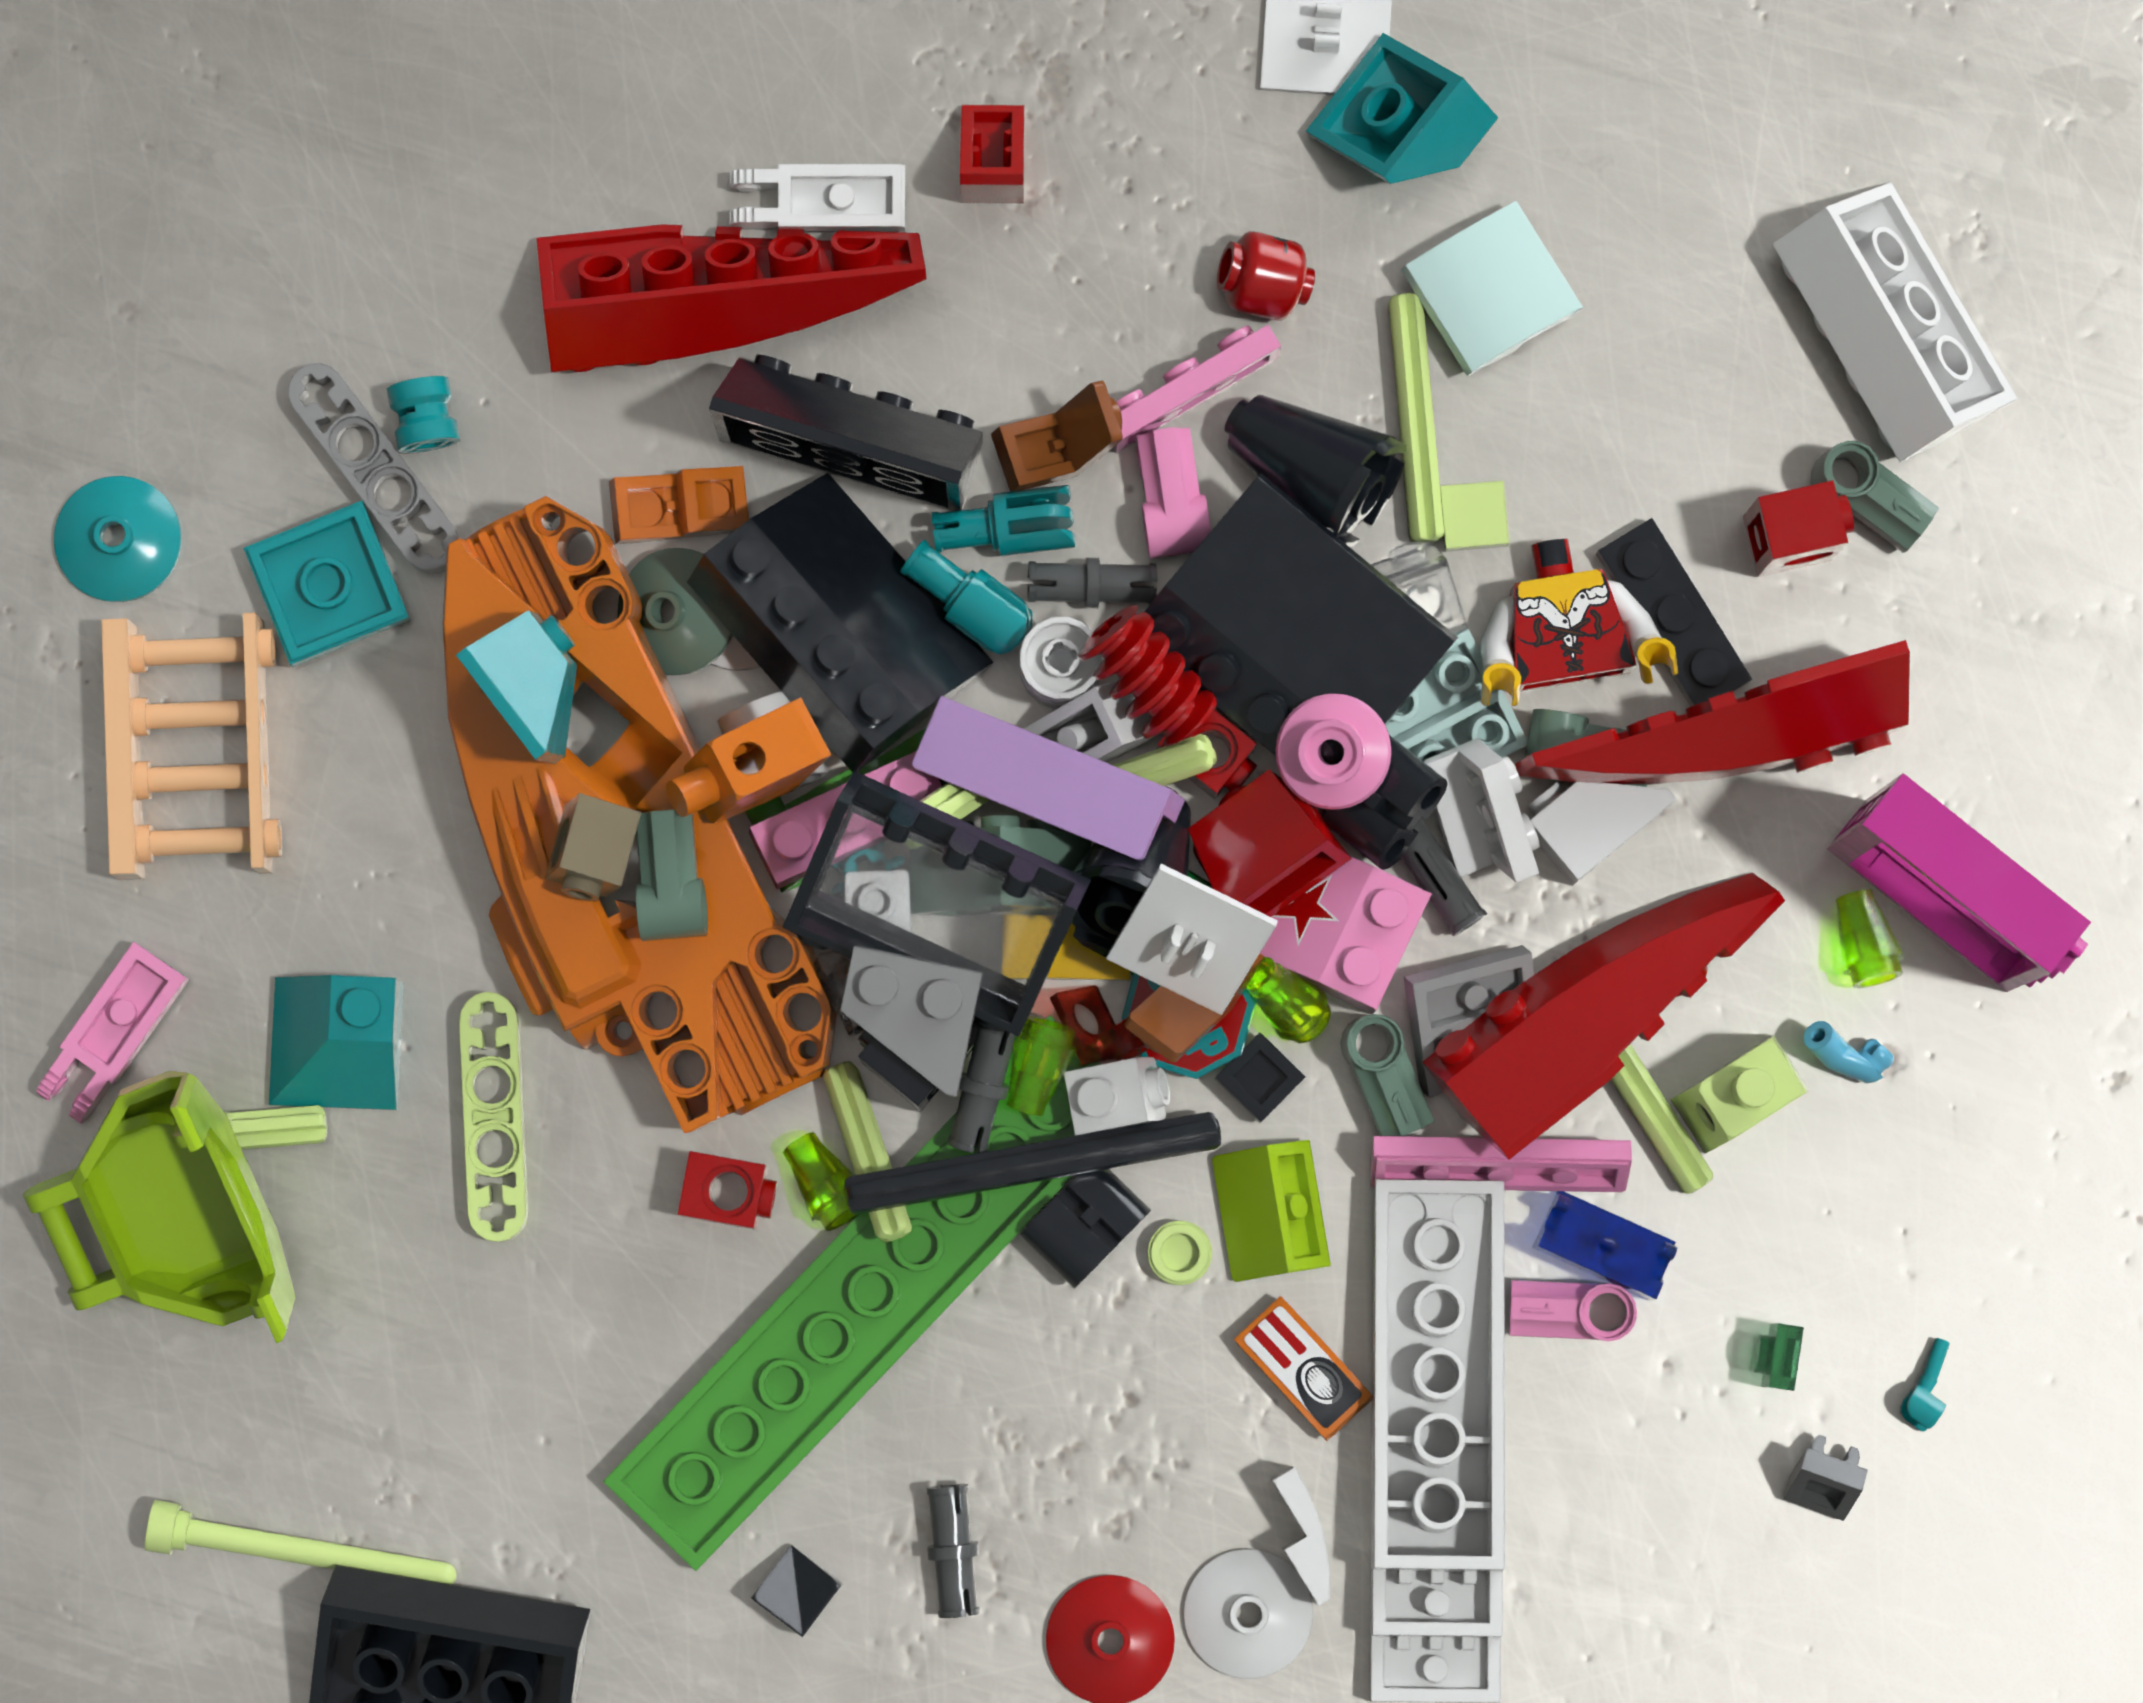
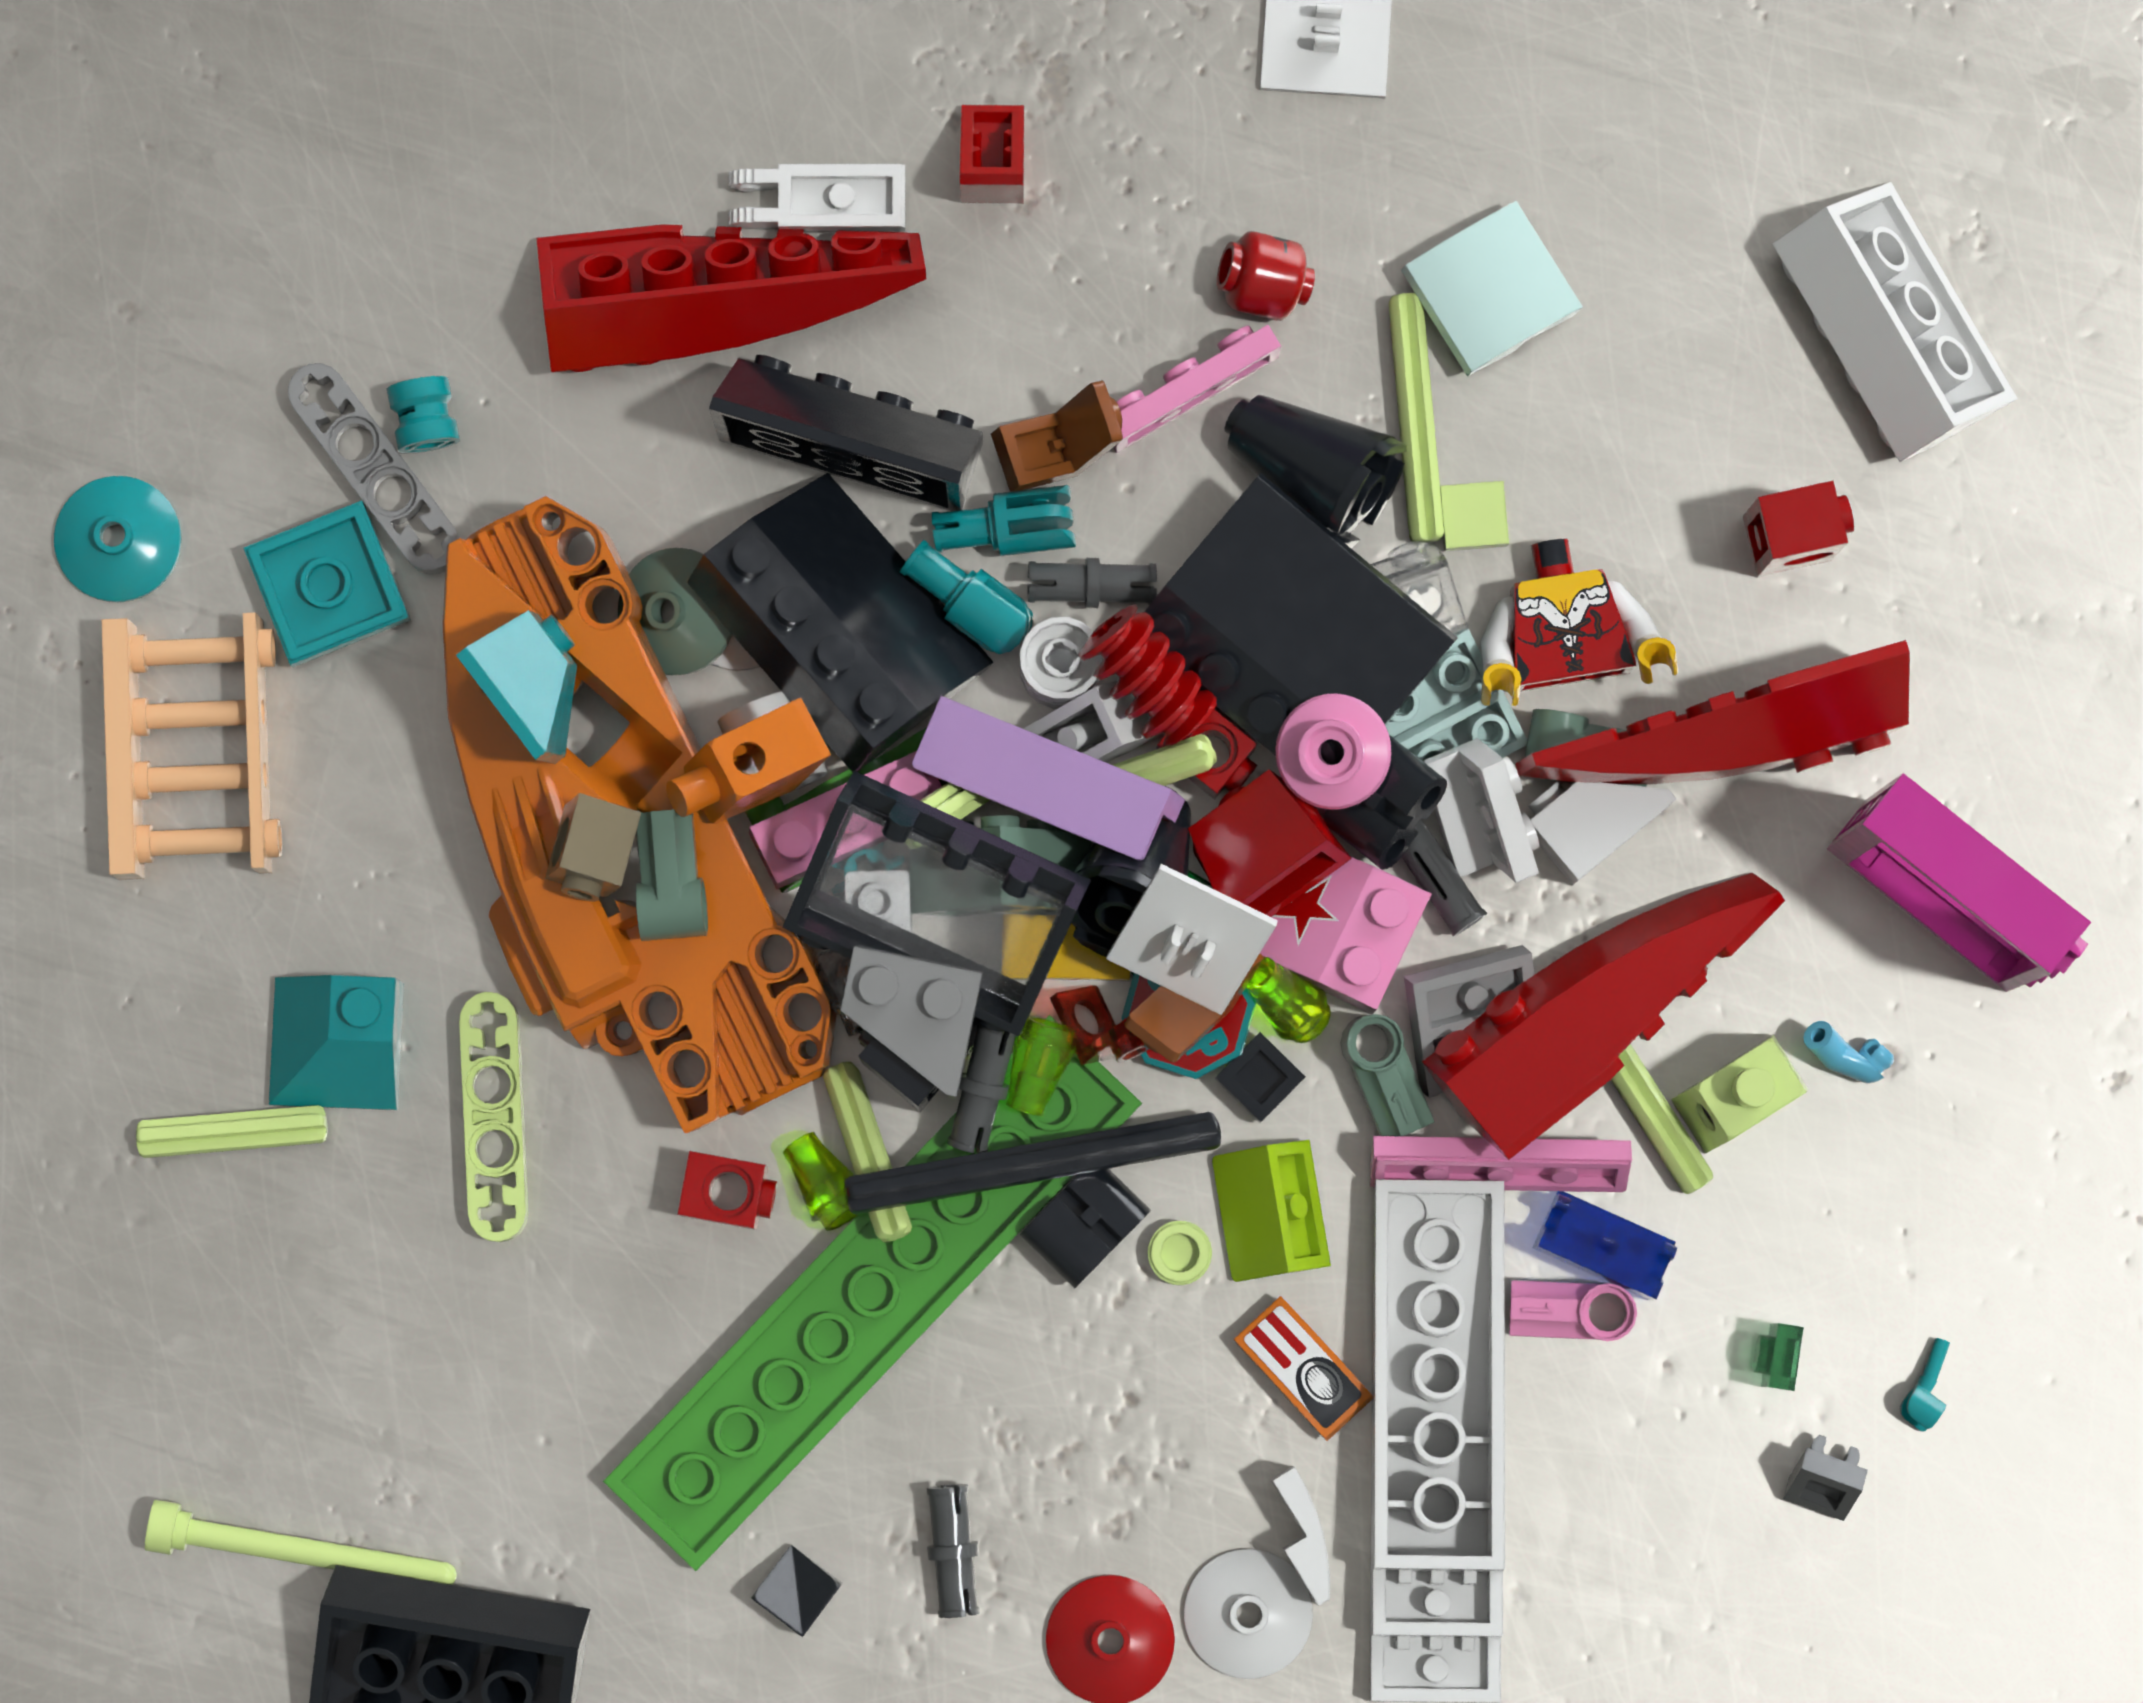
(114, 1027): bright pink hinge -> none
(170, 1212): lime piece -> none
(678, 504): orange slope -> none
(1117, 1095): white bracket -> none
(1174, 510): bright pink piece -> none
(1402, 115): teal slope -> none
(1662, 587): black plate -> none
(1866, 941): clear neon green cone -> none
(1880, 496): sand green piece -> none

